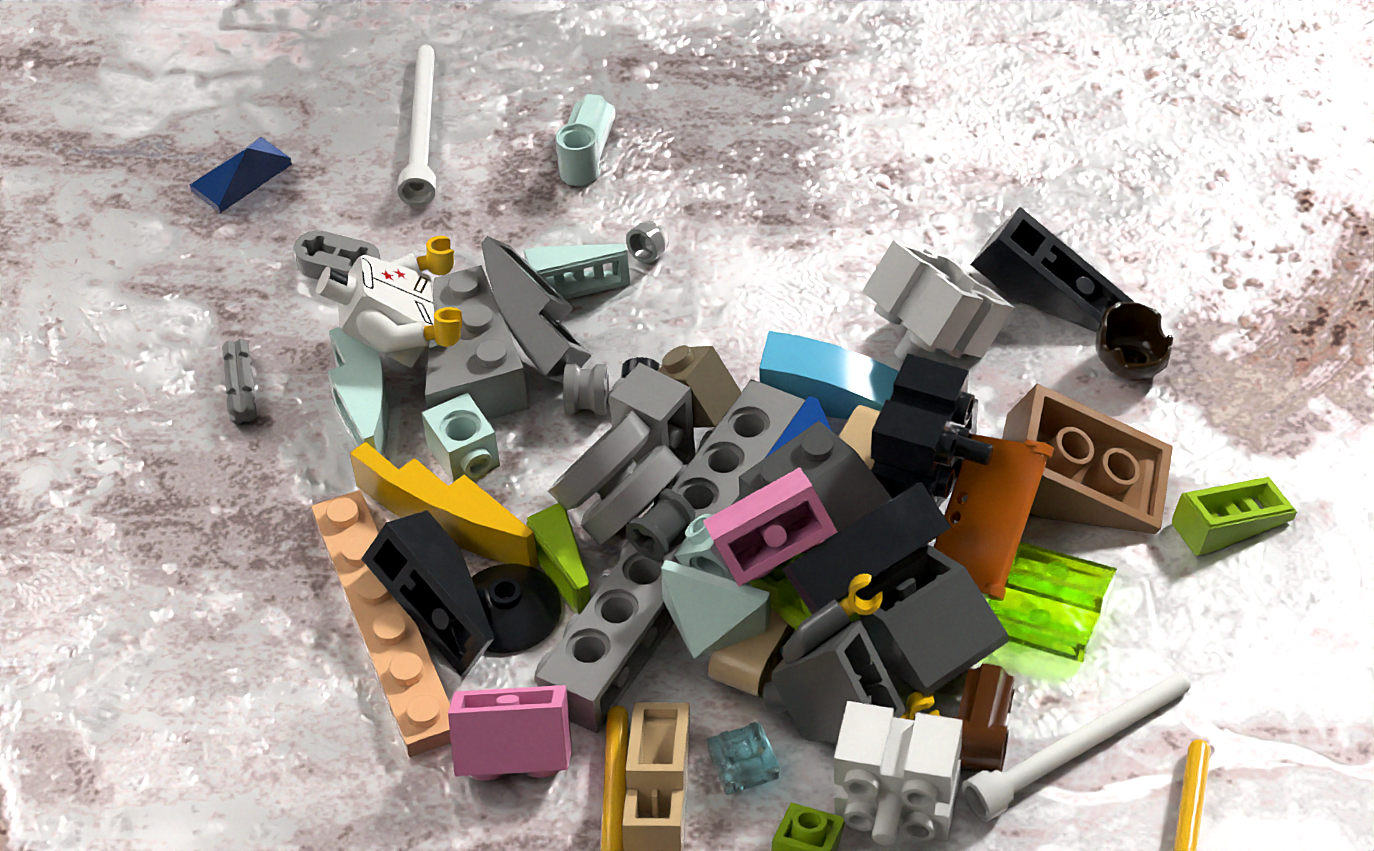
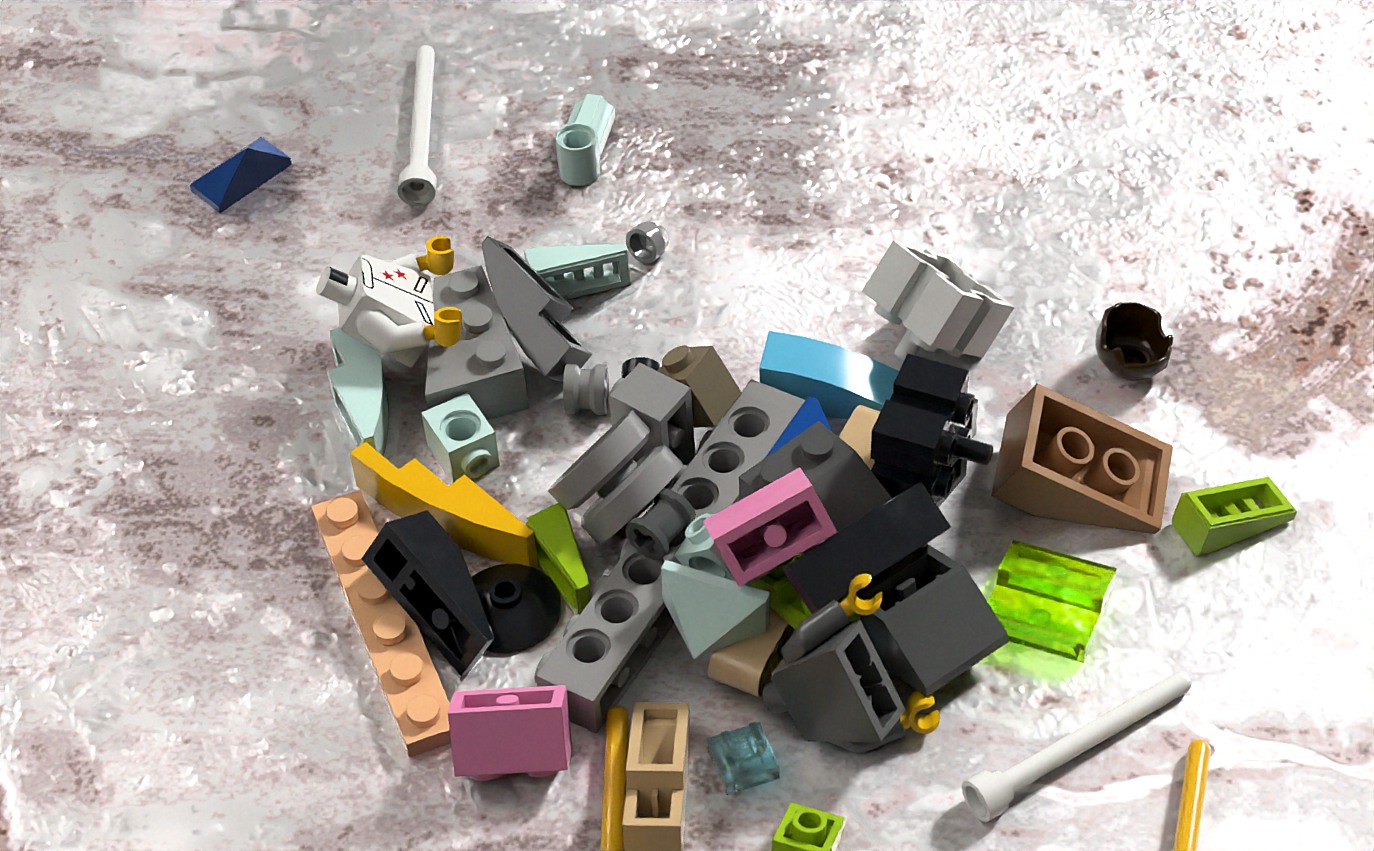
(239, 381): light grey axle -> none
(322, 249): light grey beam -> none
(897, 773): white brick -> none
(985, 715): reddish brown piece -> none
(994, 511): orange door -> none
(1045, 272): black slope -> none

